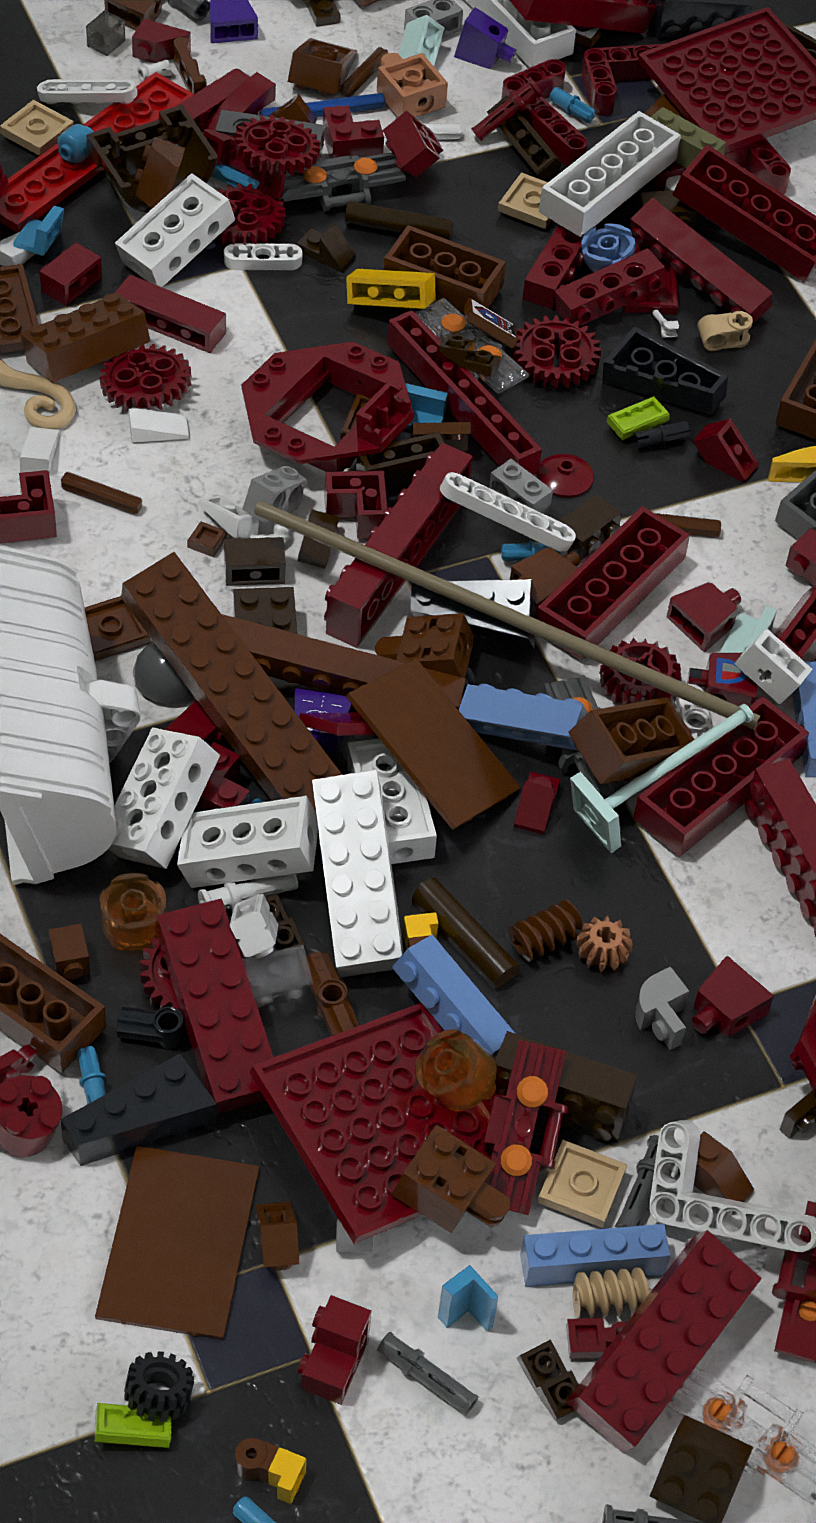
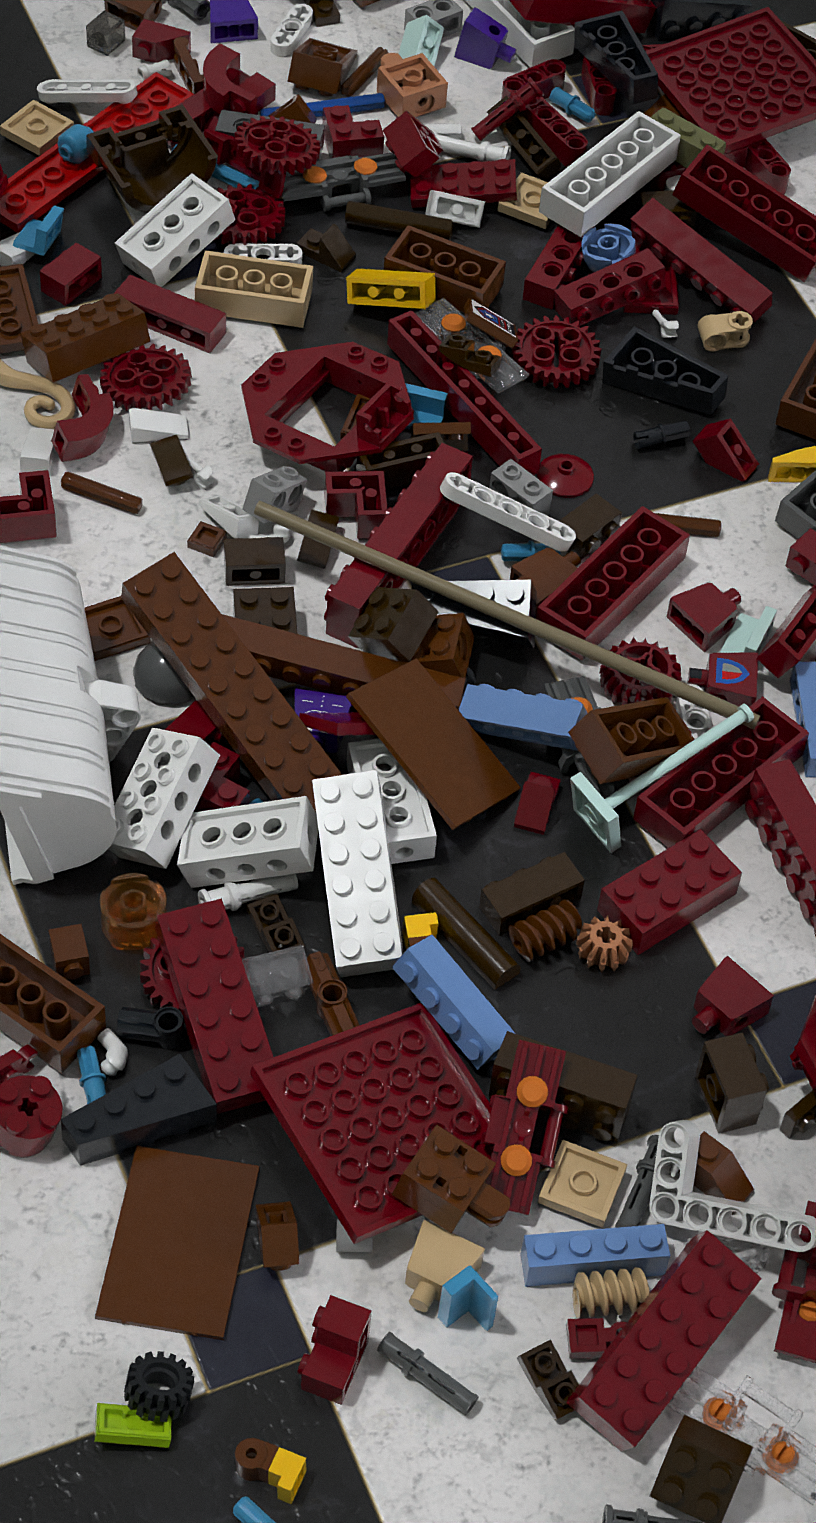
(86, 434): none -> dark red arch
(116, 1052): none -> white arm
(159, 171): reddish brown slope -> none
(171, 461): none -> dark brown slope
(203, 475): none -> white hand
(219, 71): none -> dark red arch
(254, 926): white brick -> none
(255, 288): none -> tan brick
(292, 38): none -> white beam
(393, 623): none -> dark brown brick
(435, 1261): none -> tan torso
(455, 207): none -> white slope
(457, 1070): clear orange brick -> none
(474, 150): none -> white pin
(476, 180): none -> dark red plate
(530, 891): none -> dark brown brick
(618, 55): none -> black wedge
(638, 417): lime plate -> none
(657, 1006): light grey brick -> none
(670, 890): none -> dark red brick
(731, 1082): none -> dark brown brick
(773, 666): white brick -> none

